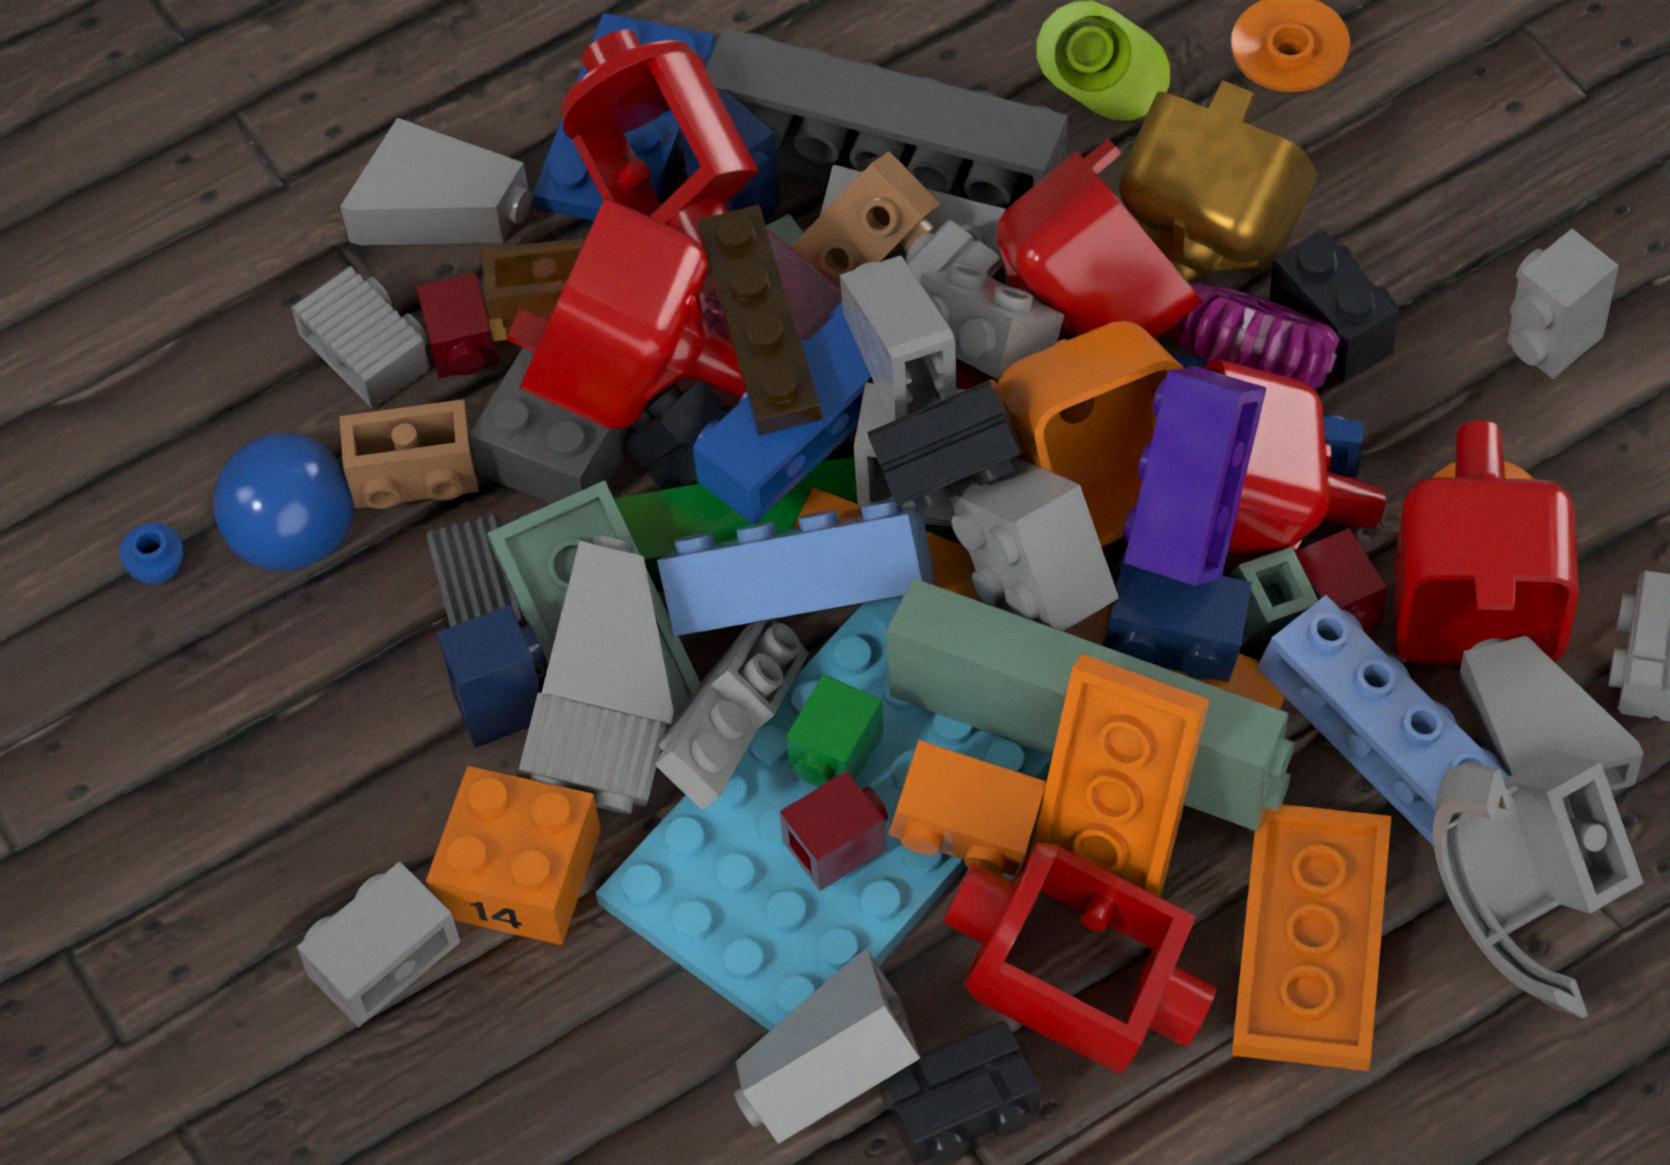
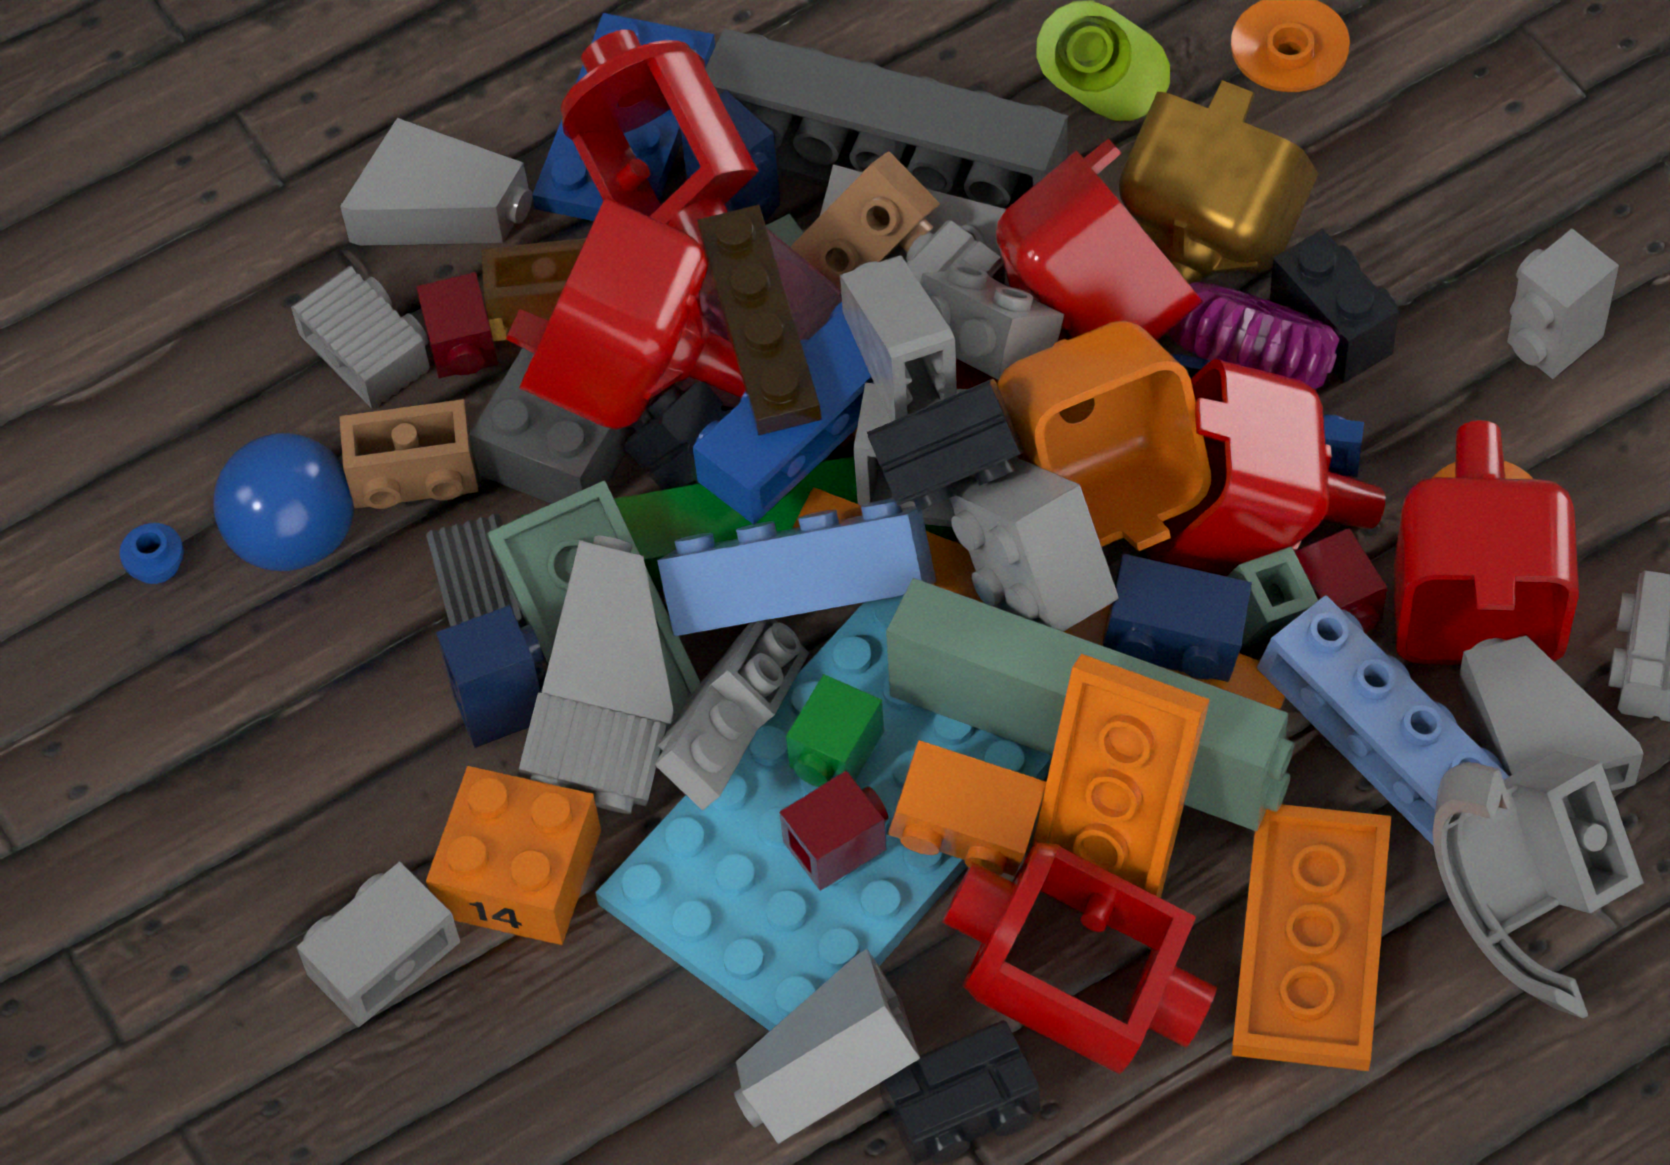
(1193, 474): dark purple brick -> none

